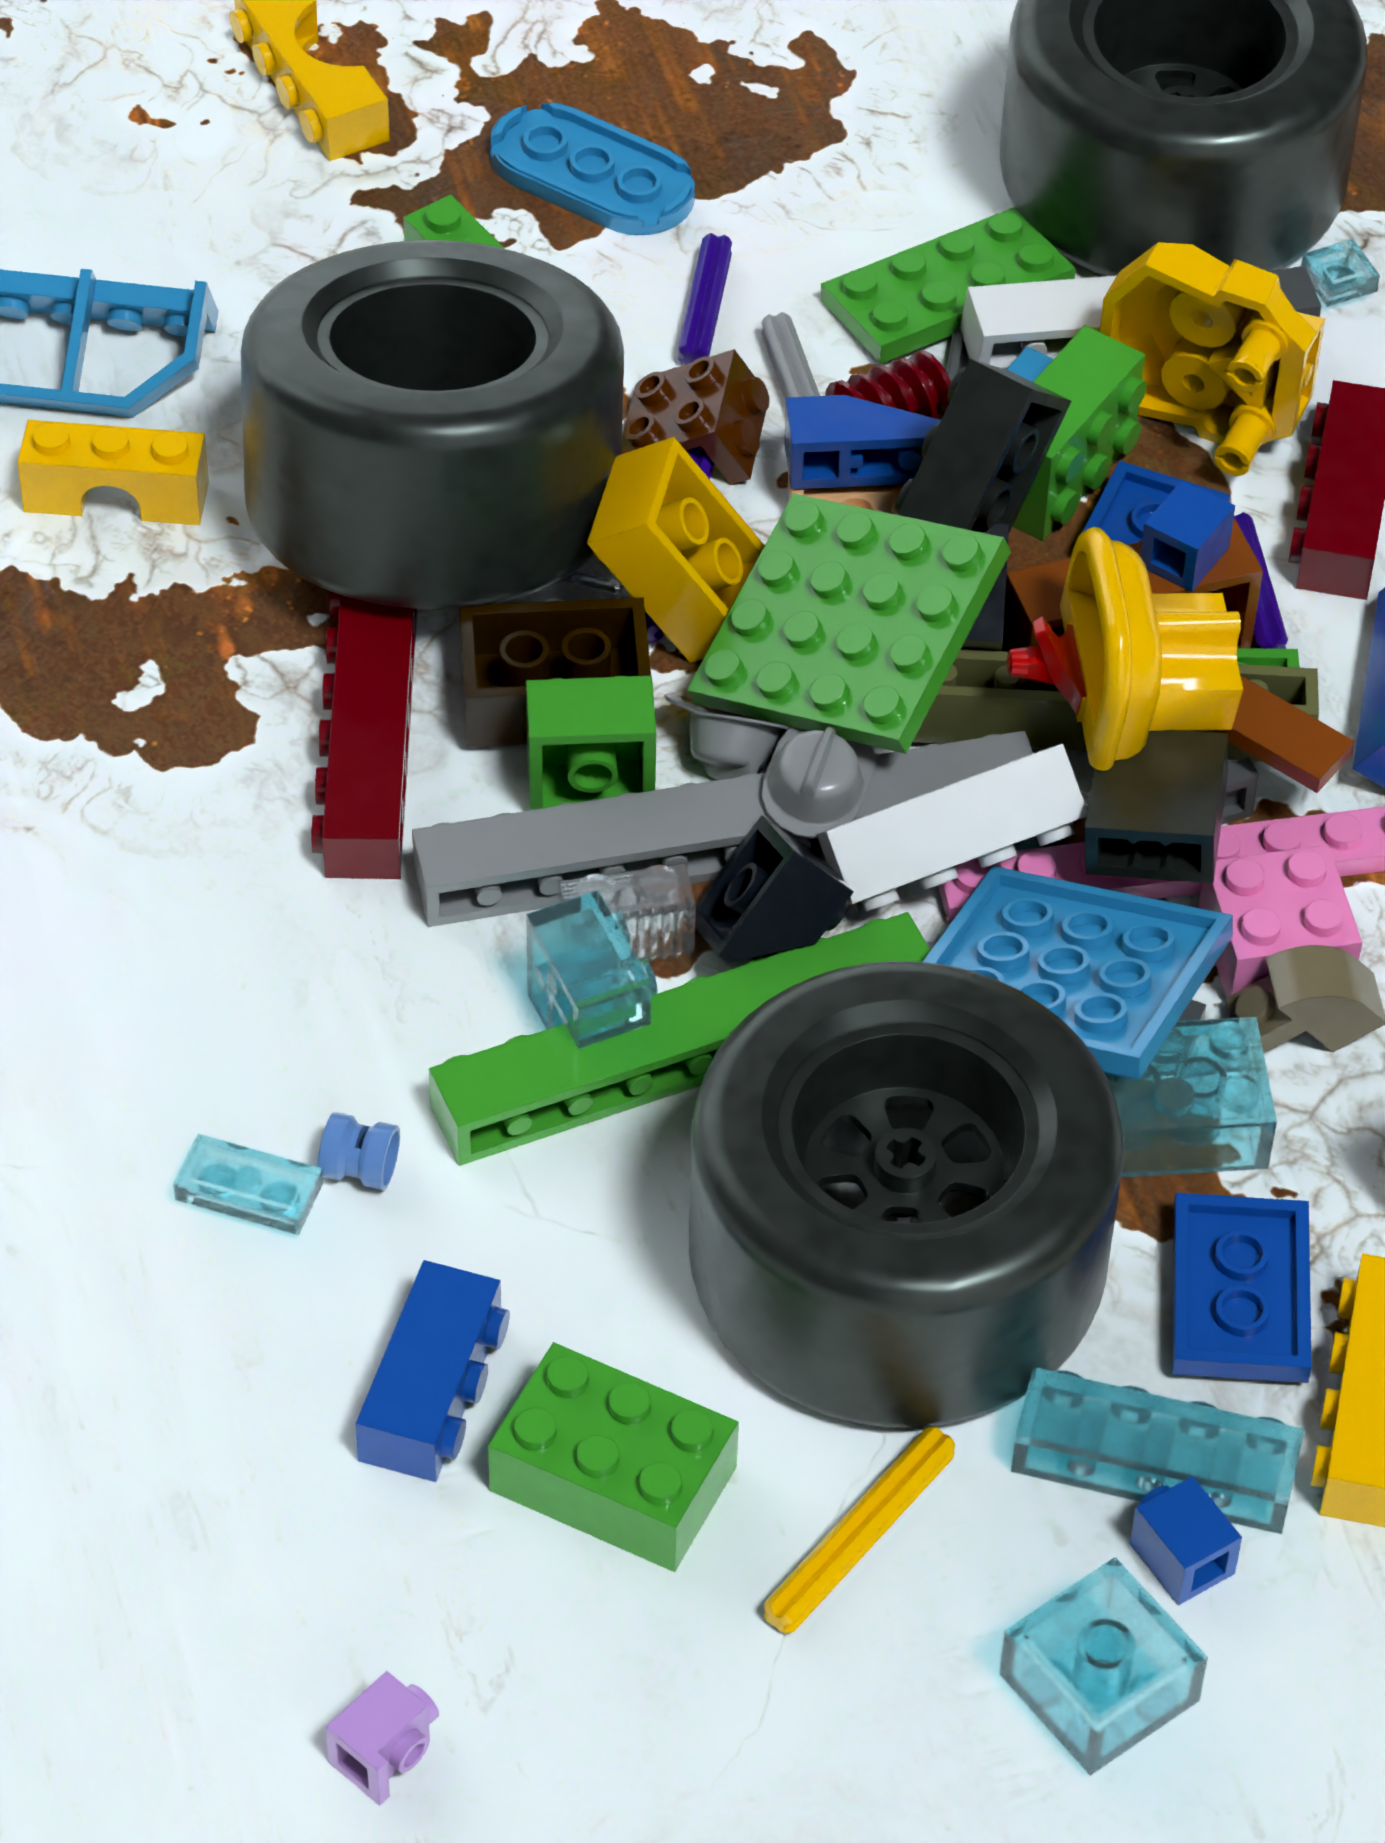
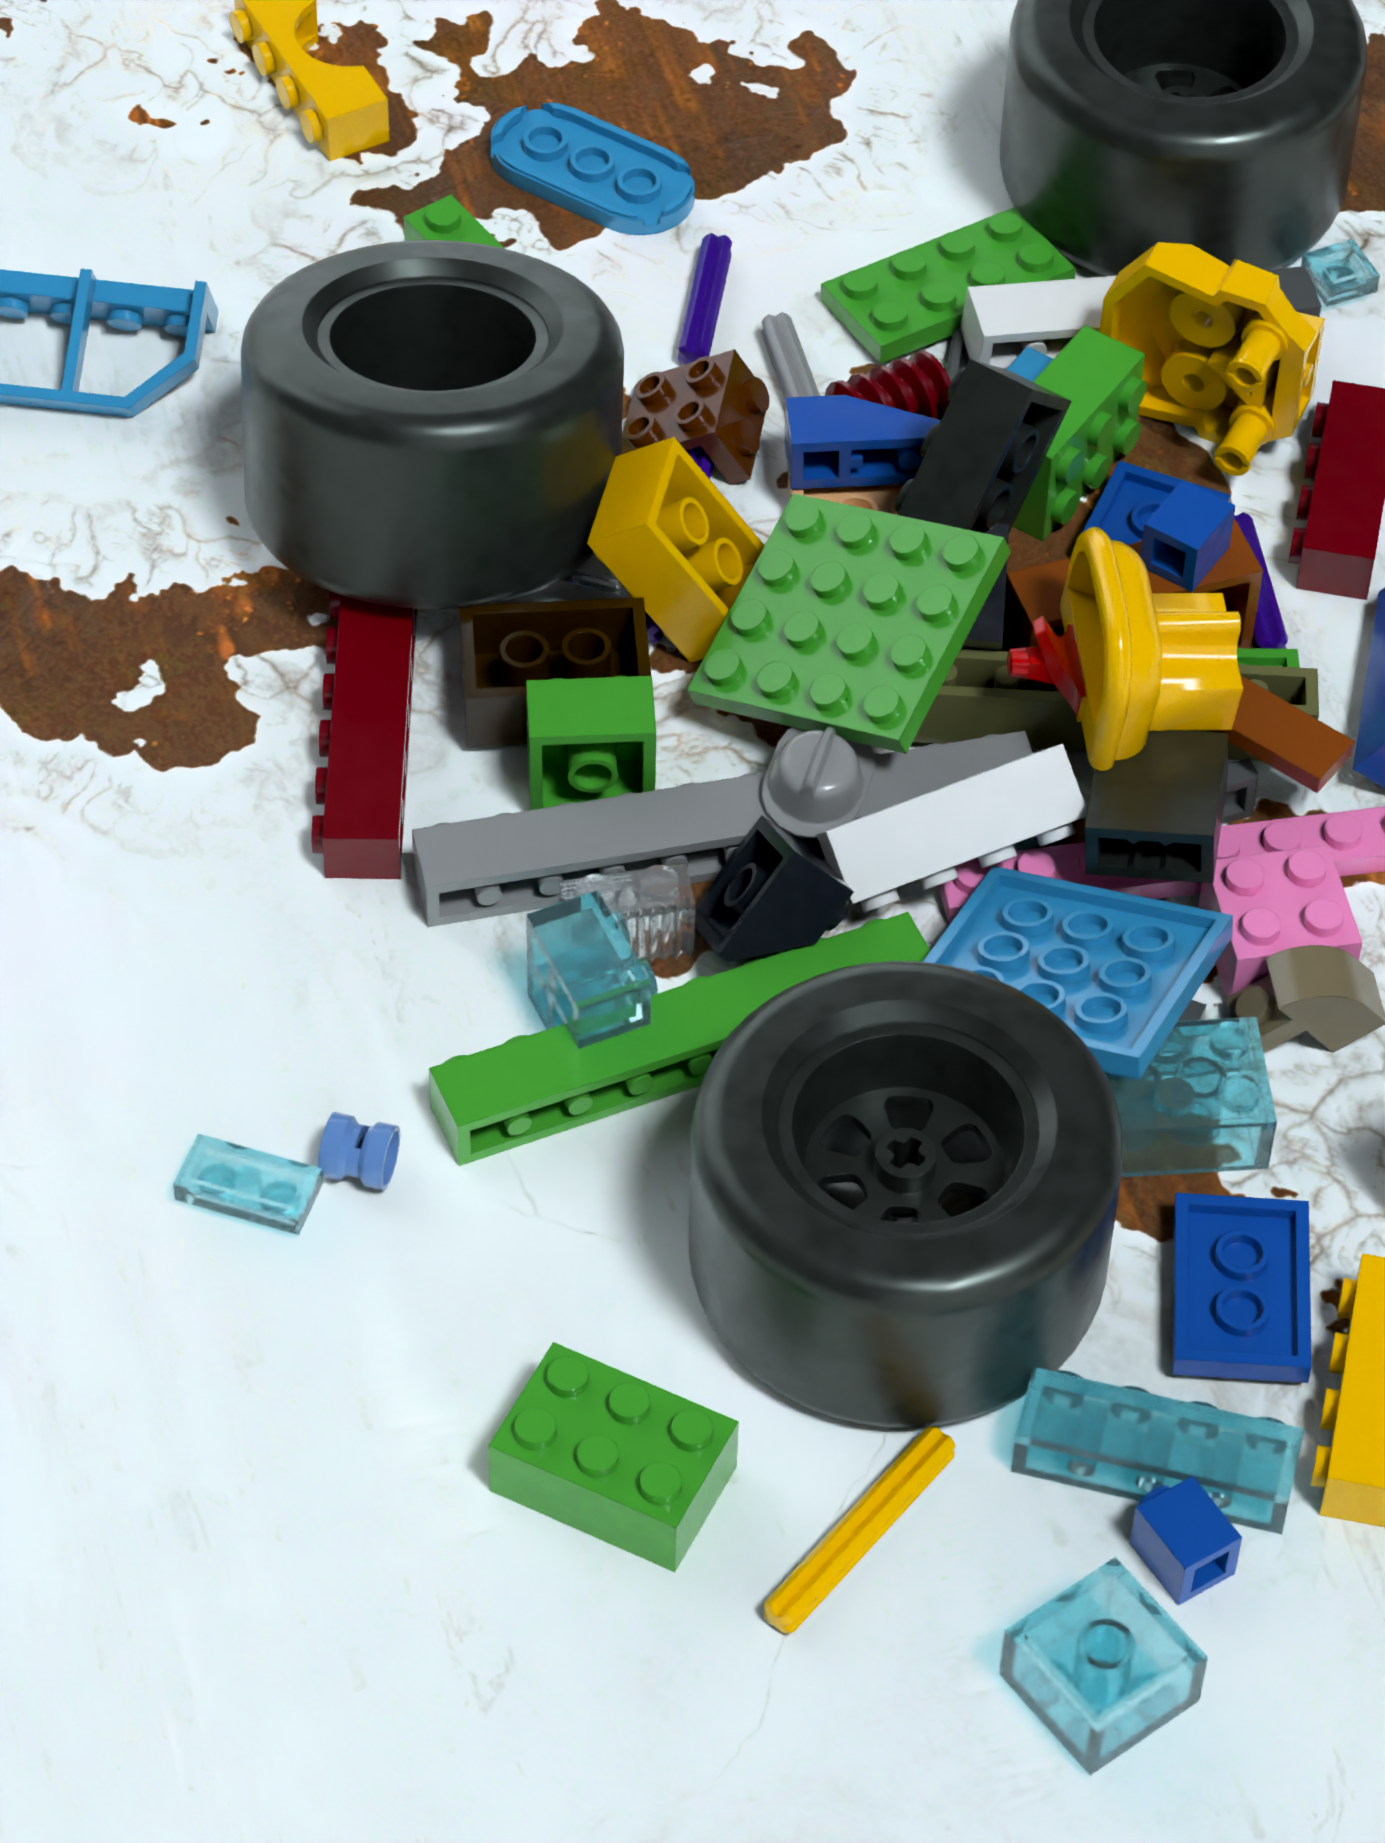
(156, 466): yellow arch -> none
(381, 1734): lavender brick -> none
(431, 1371): blue brick -> none
(728, 742): light grey piece -> none

